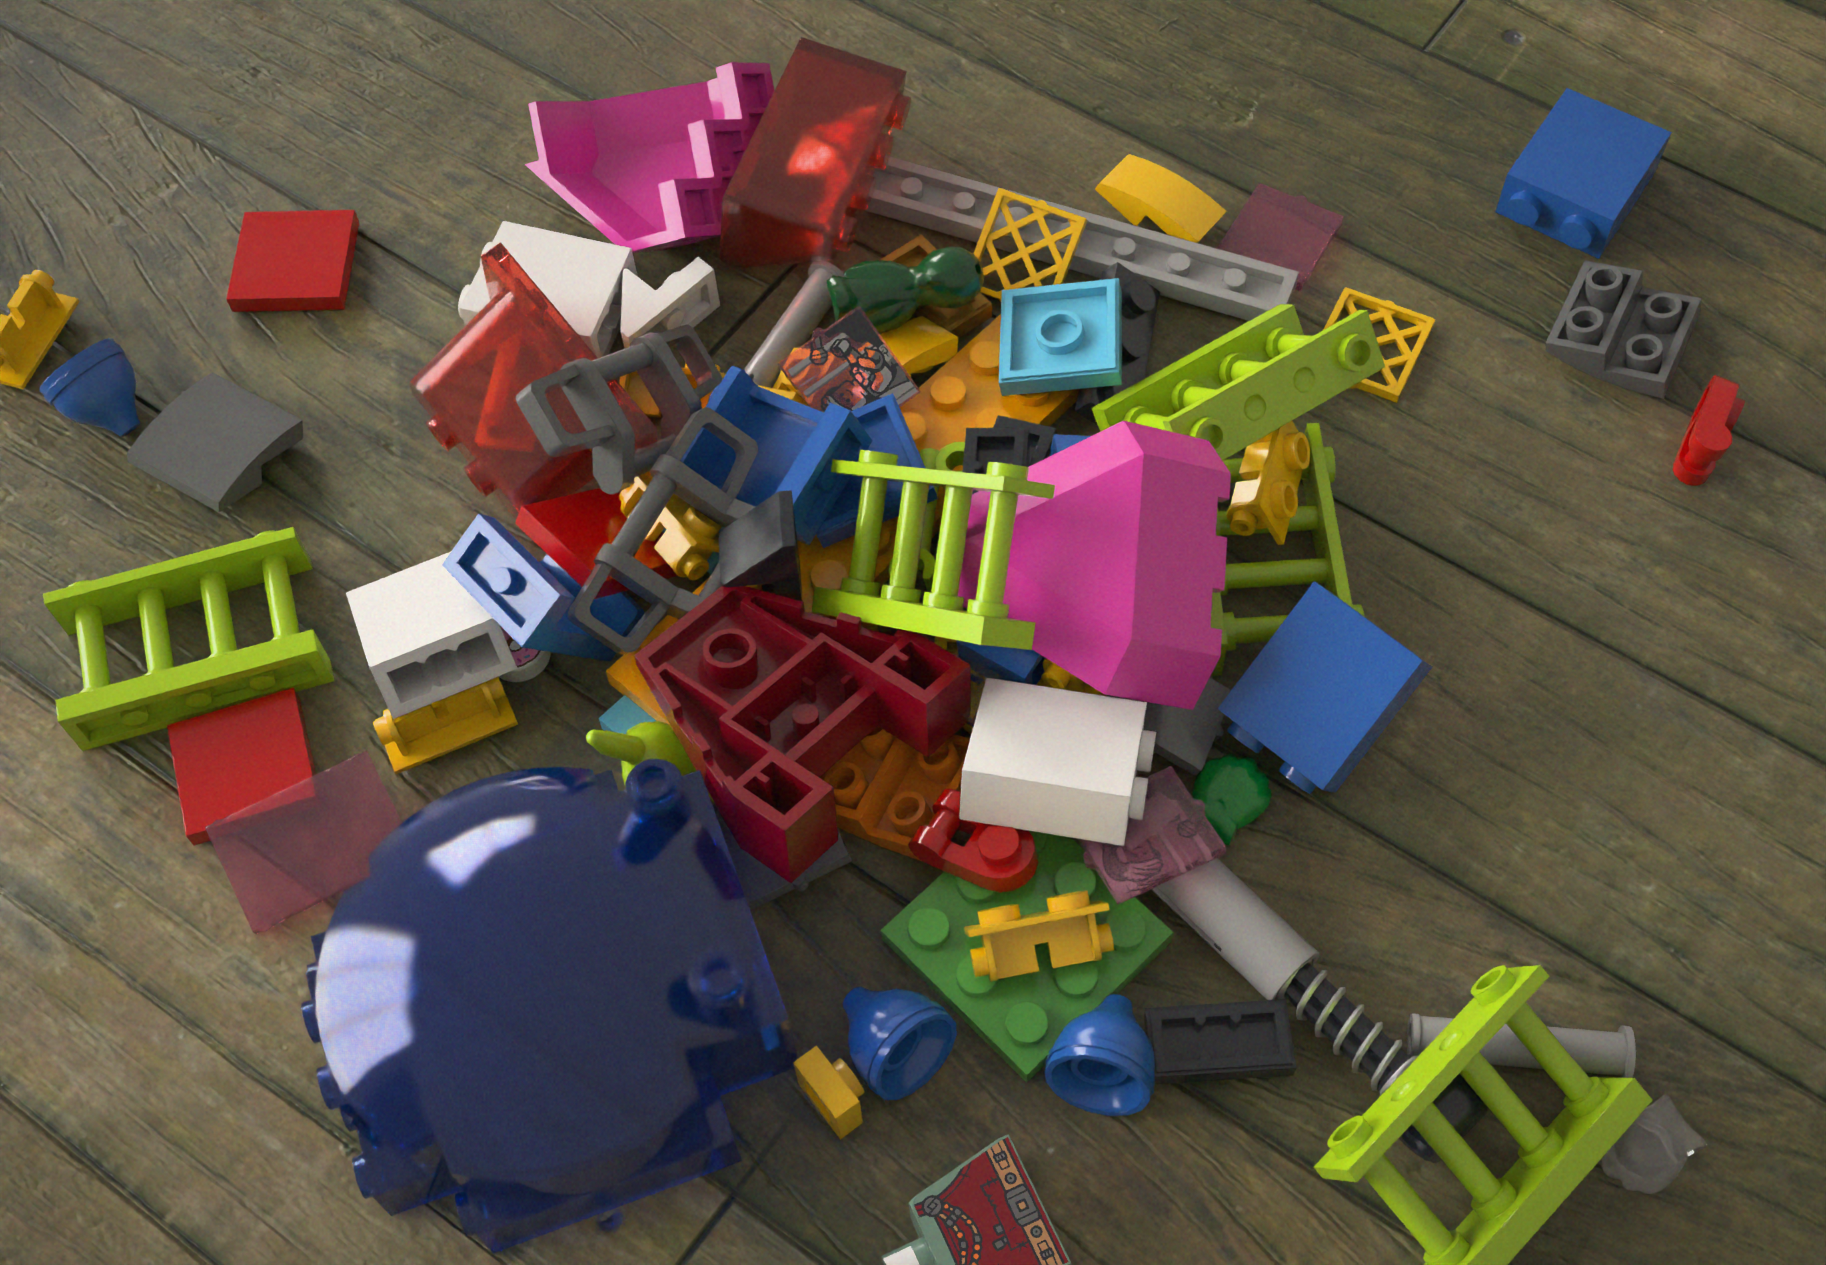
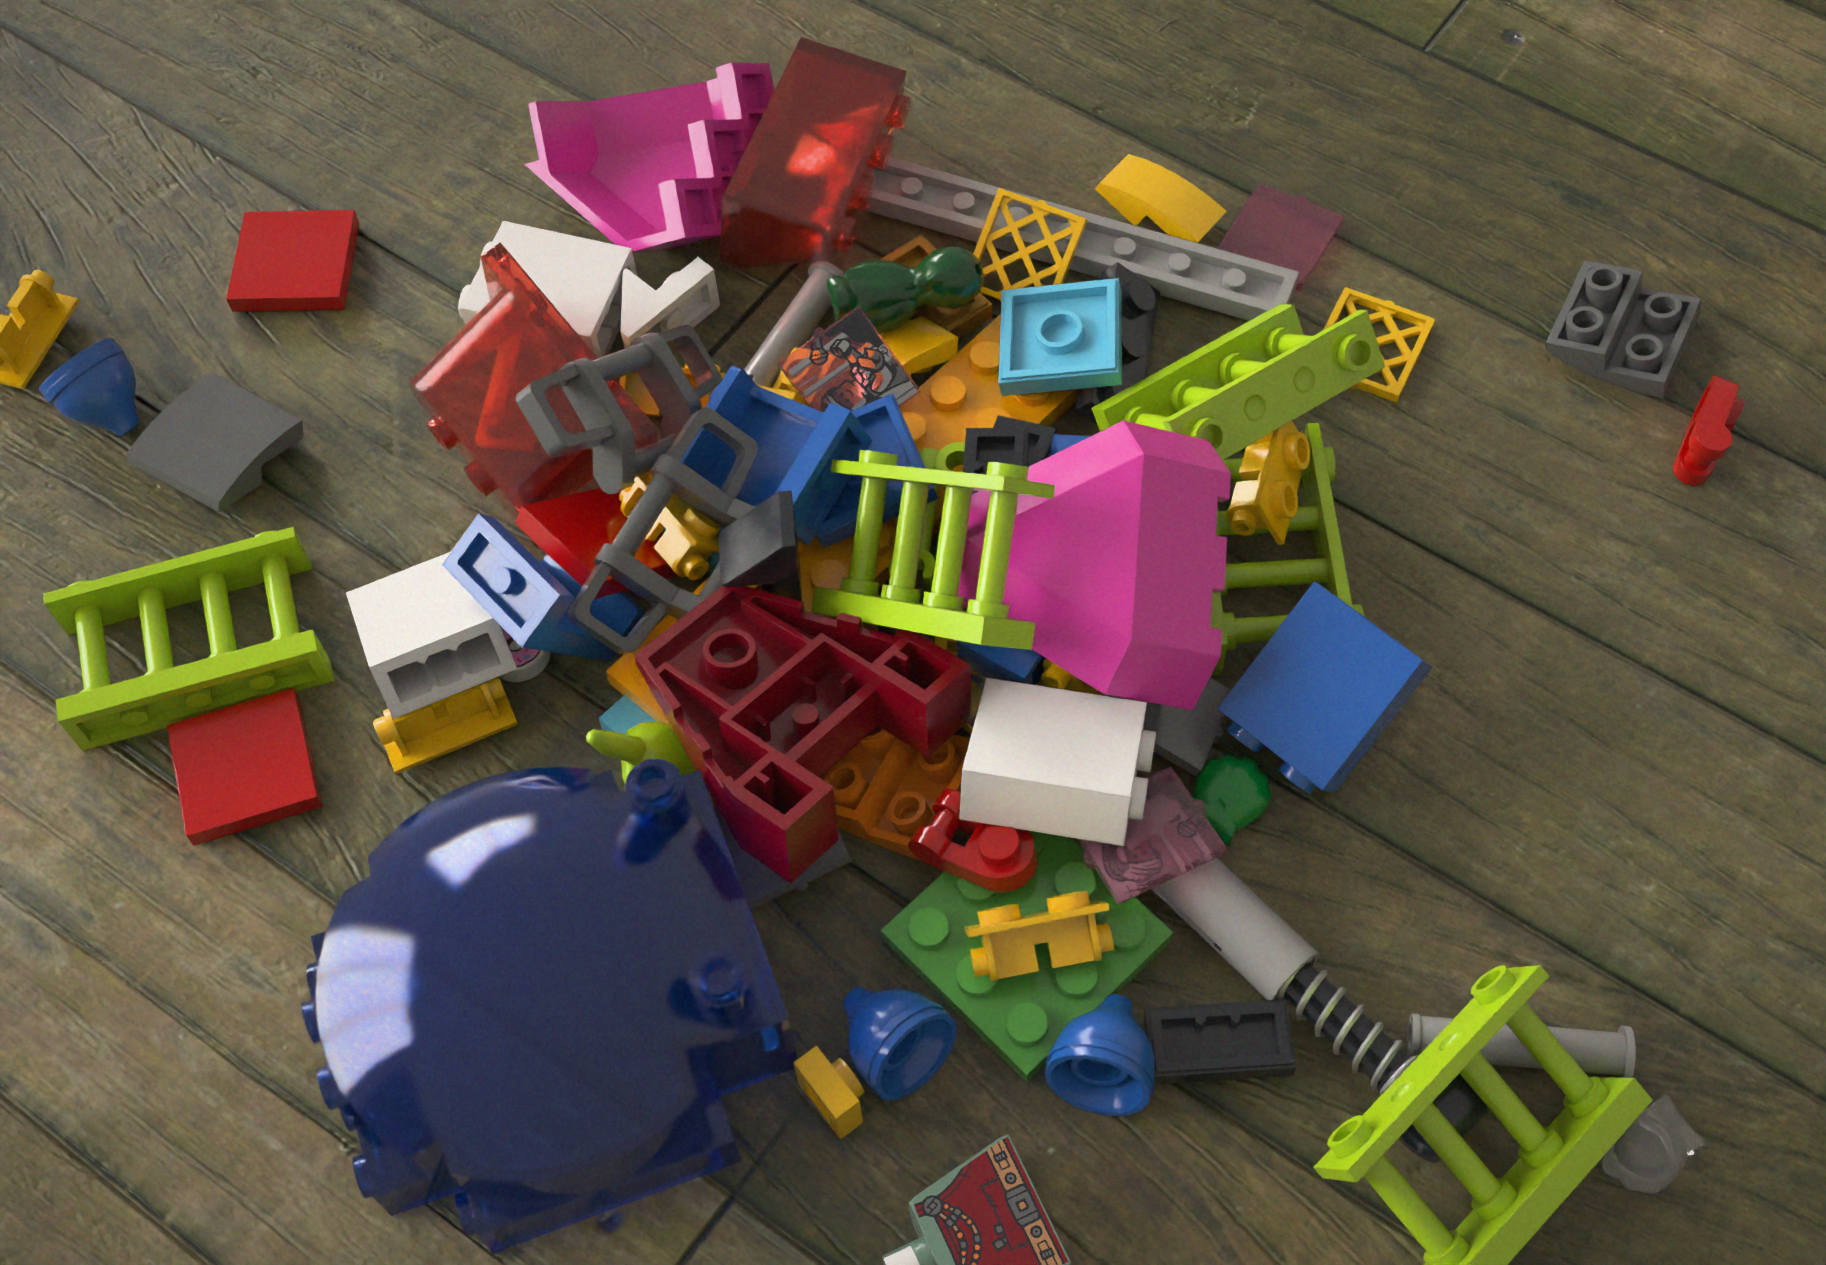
(305, 841): clear pink piece -> none
(1582, 172): blue brick -> none

